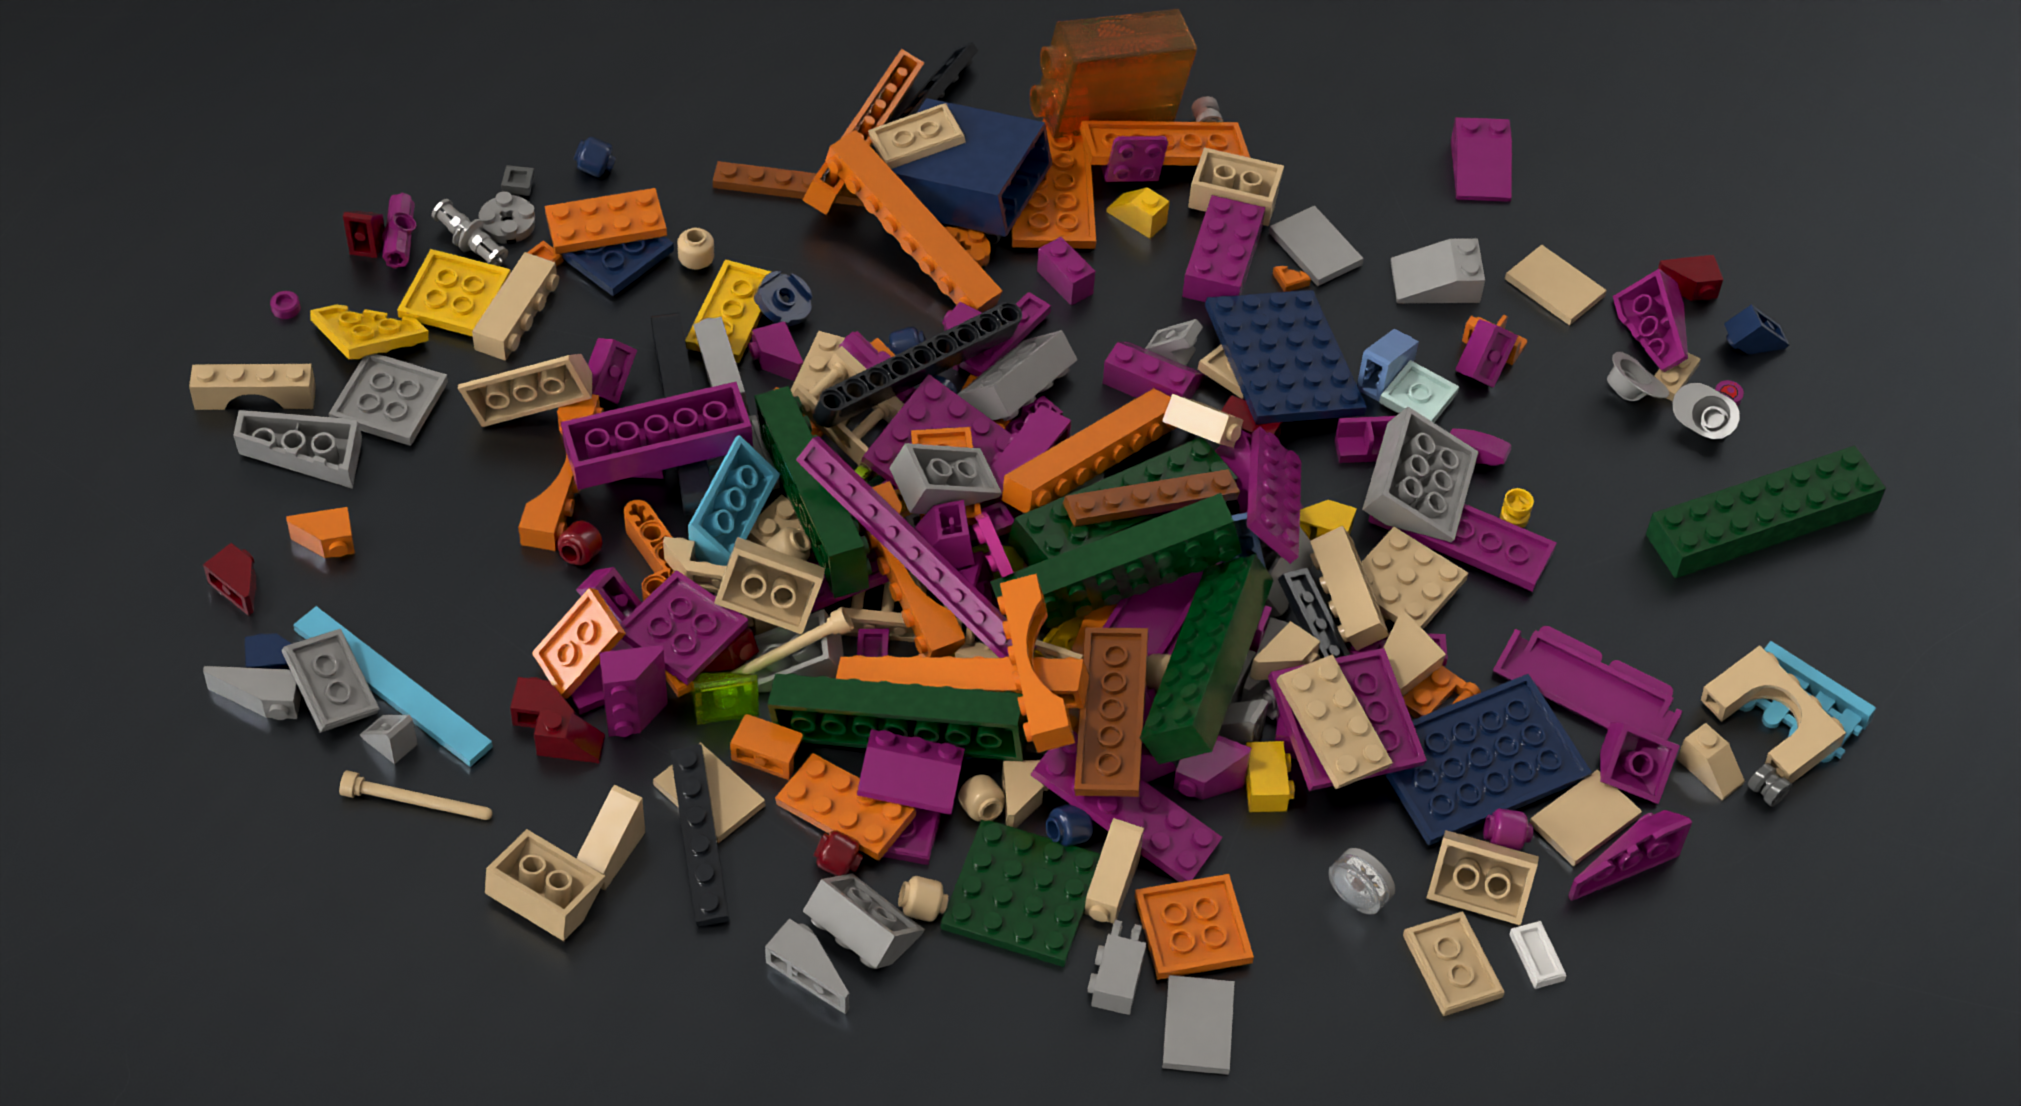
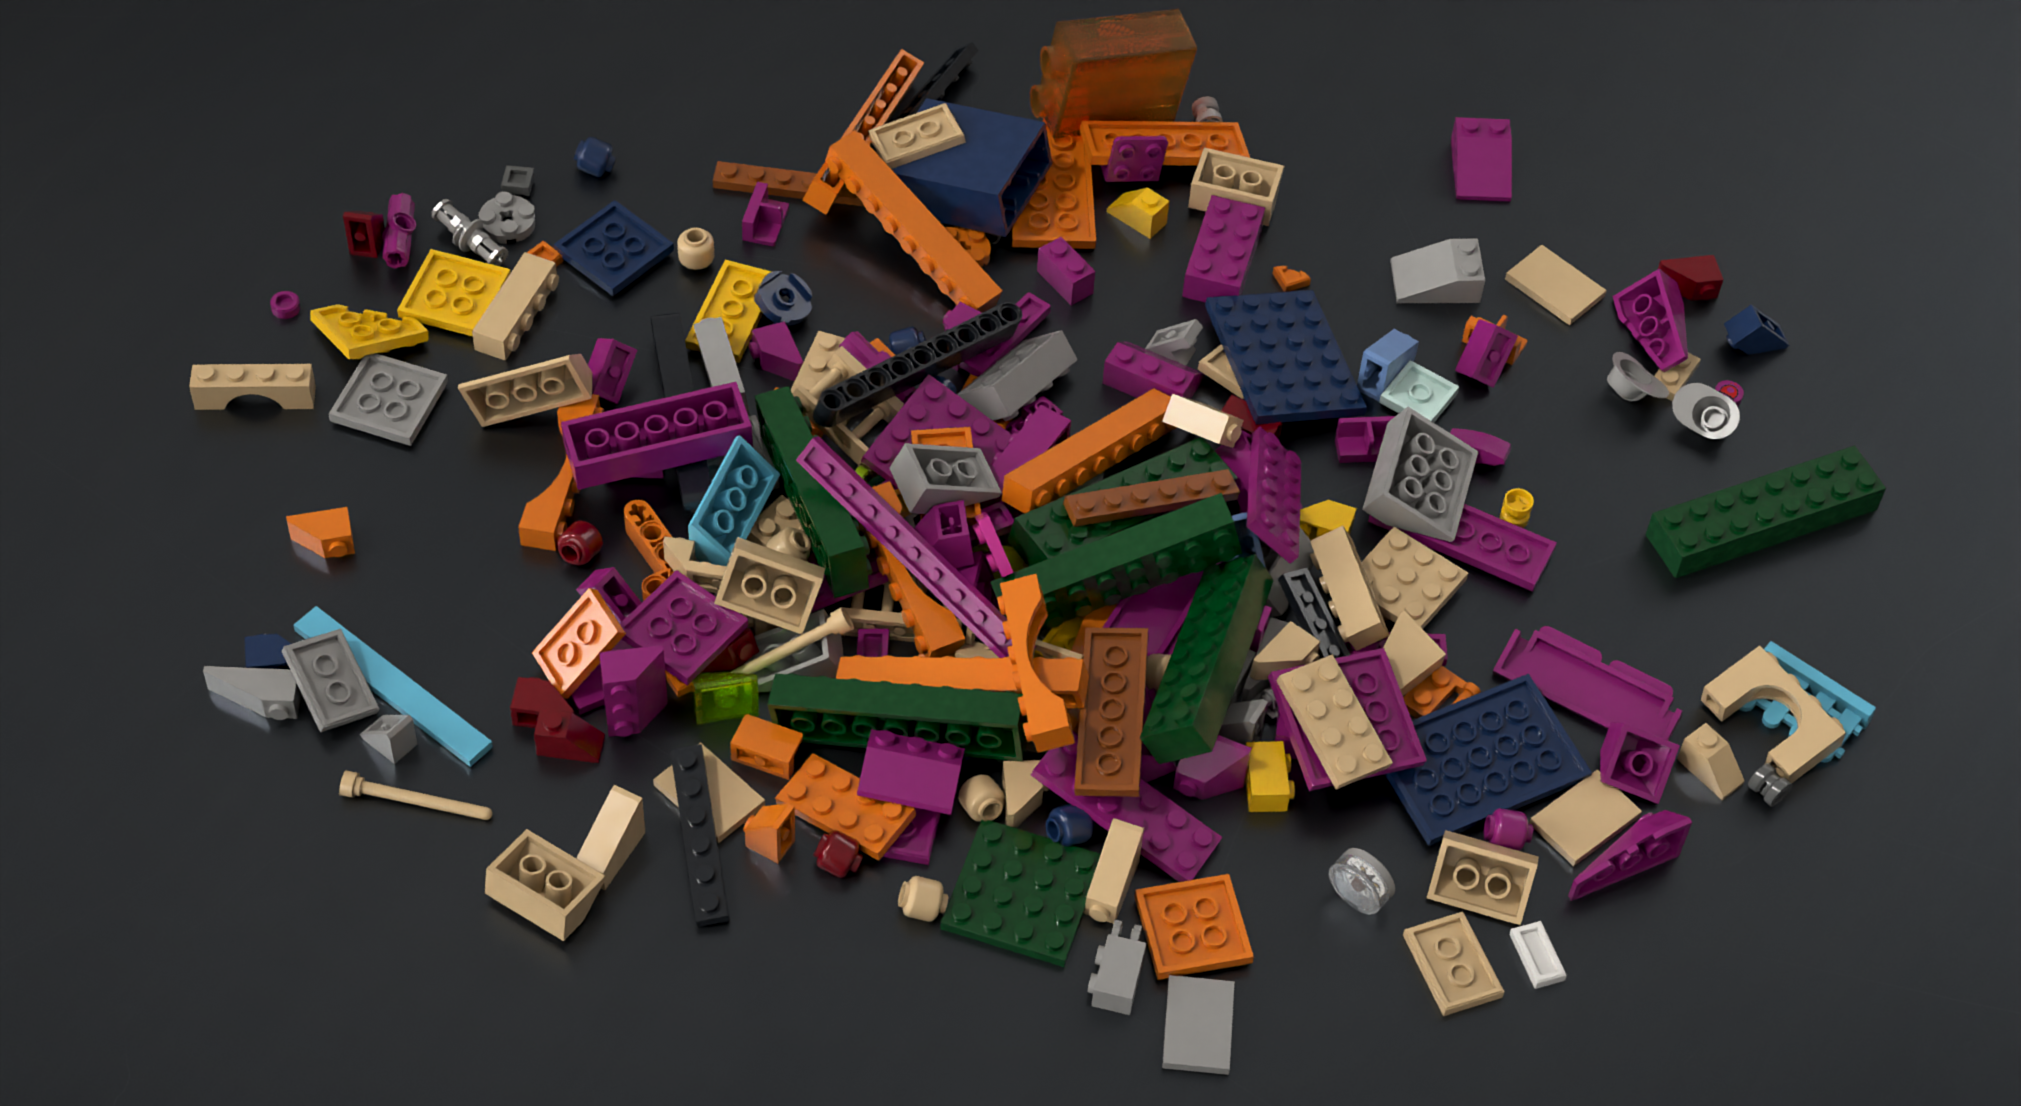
(233, 576): dark red slope -> none
(302, 443): light grey wedge -> none
(605, 221): orange plate -> none
(763, 217): none -> magenta panel
(771, 831): none -> orange slope
(802, 958): light grey slope -> none
(862, 920): light grey slope -> none
(1316, 245): light grey tile -> none

